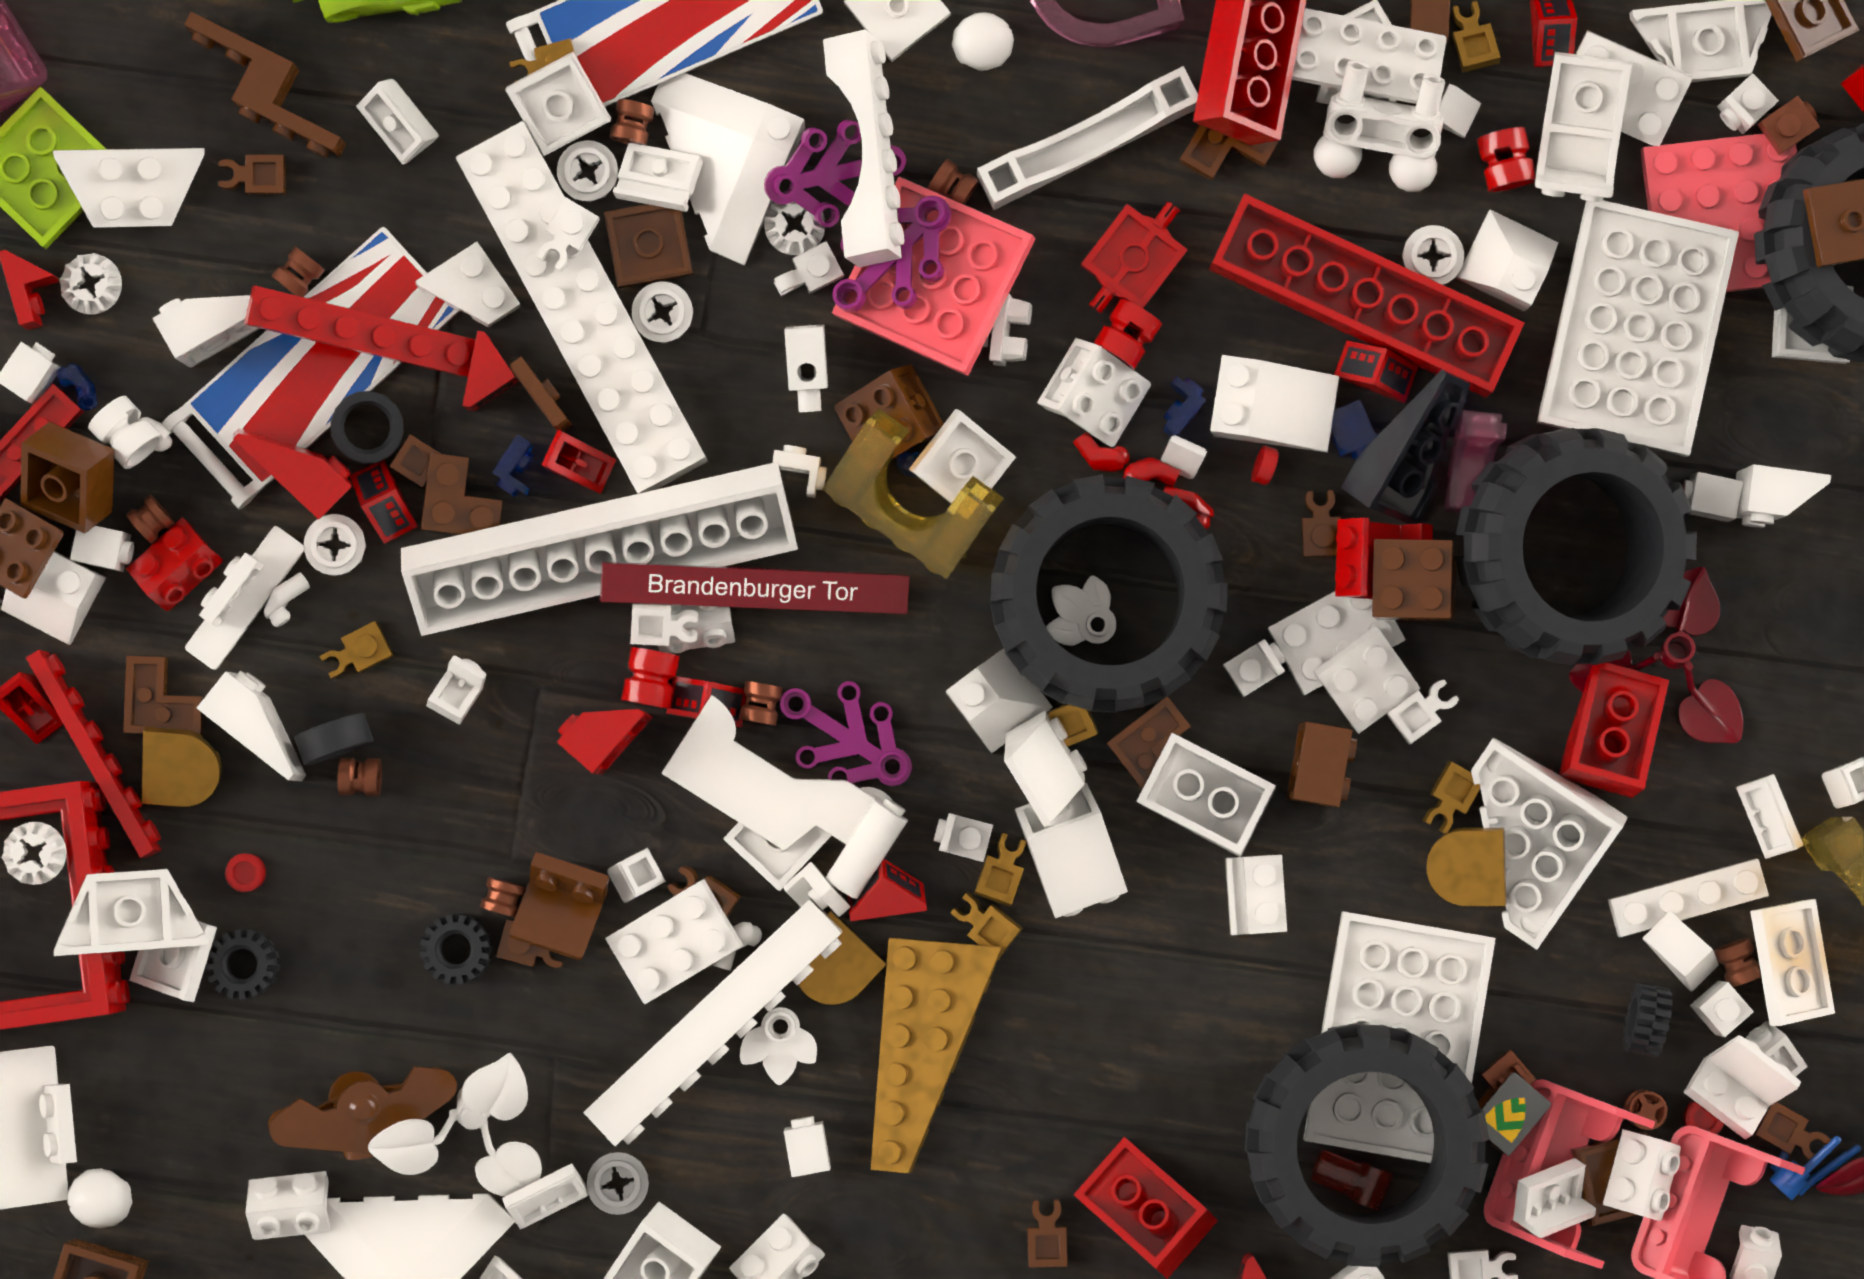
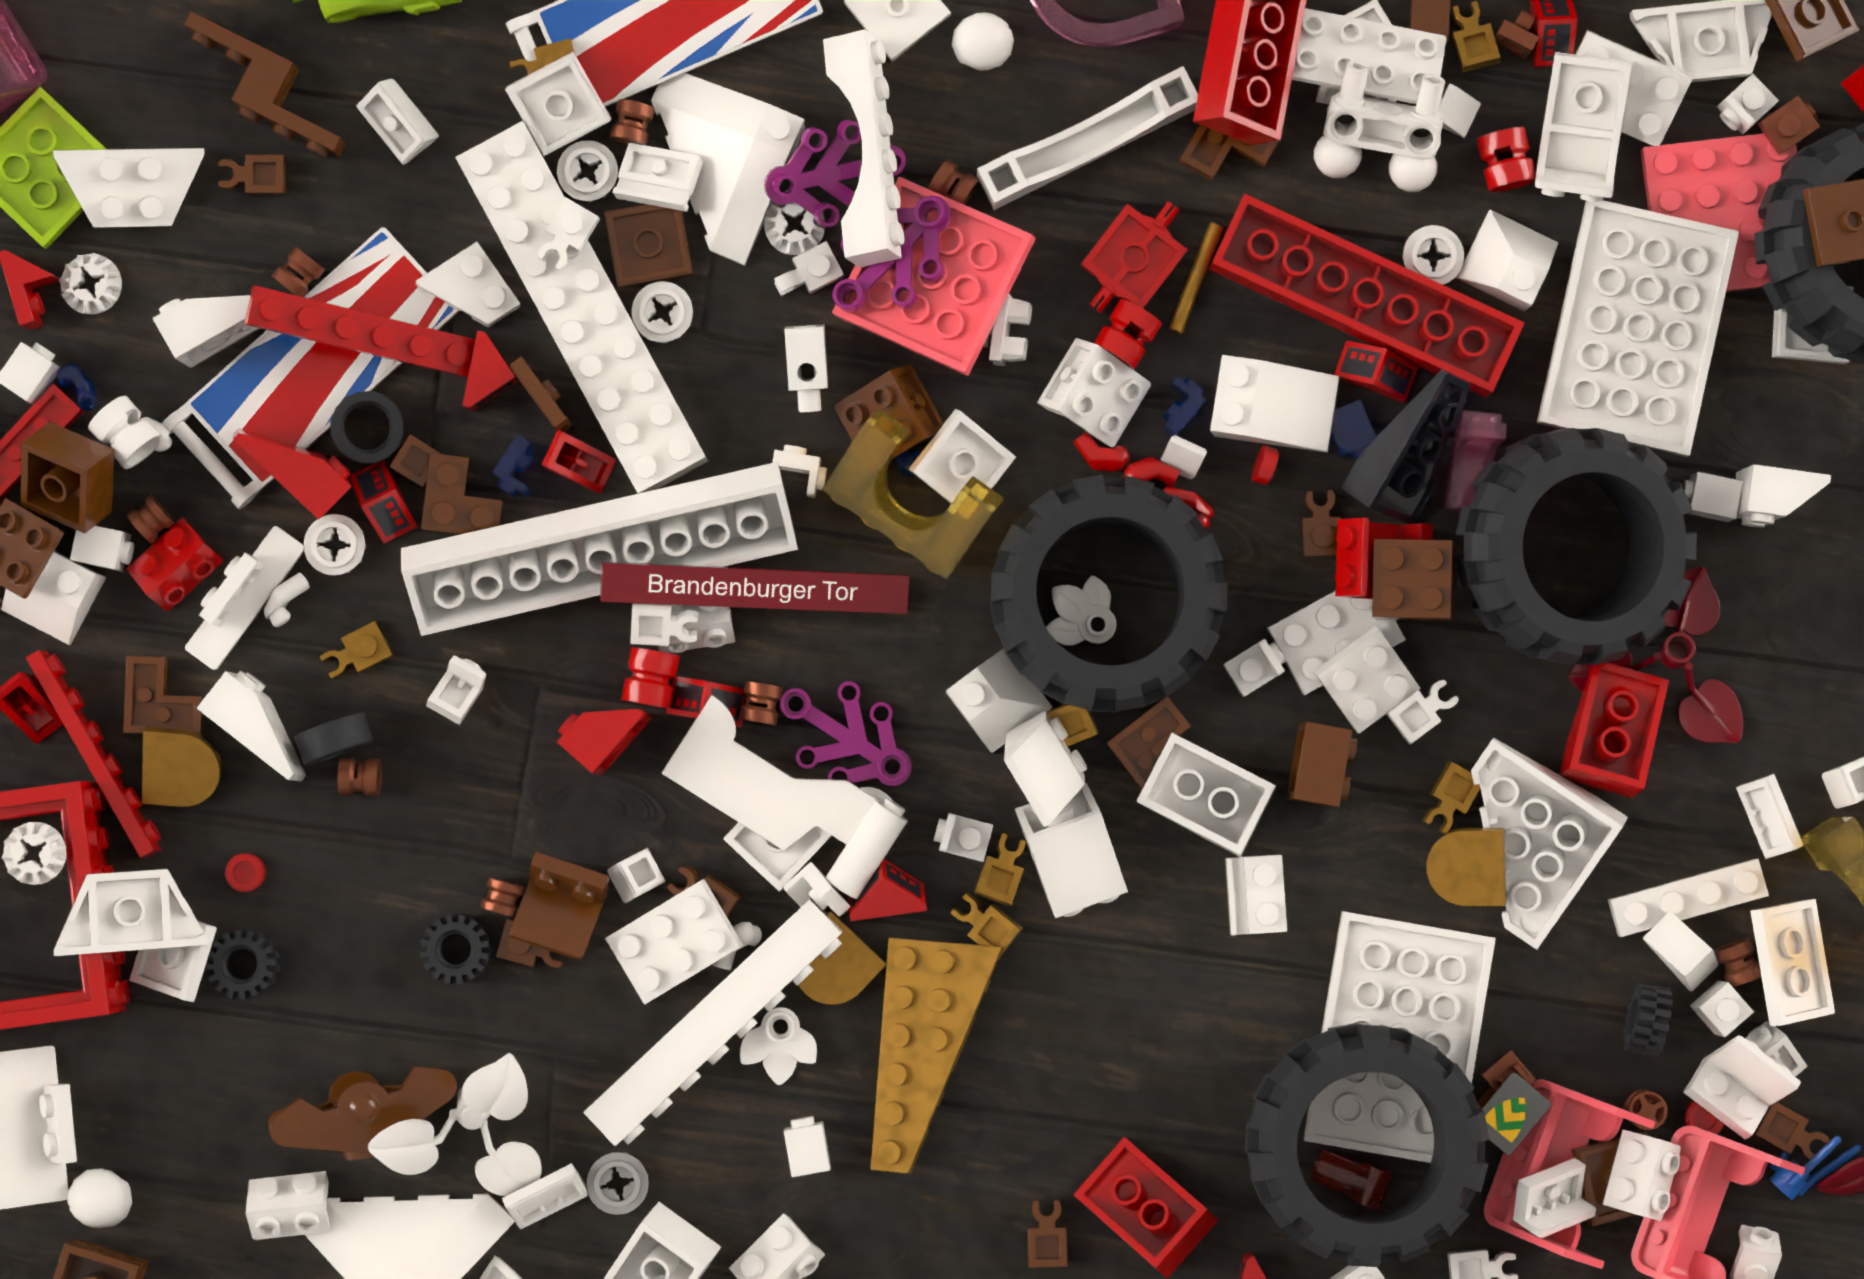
(1196, 278): none -> pearl gold bar
(1516, 37): none -> copper tile

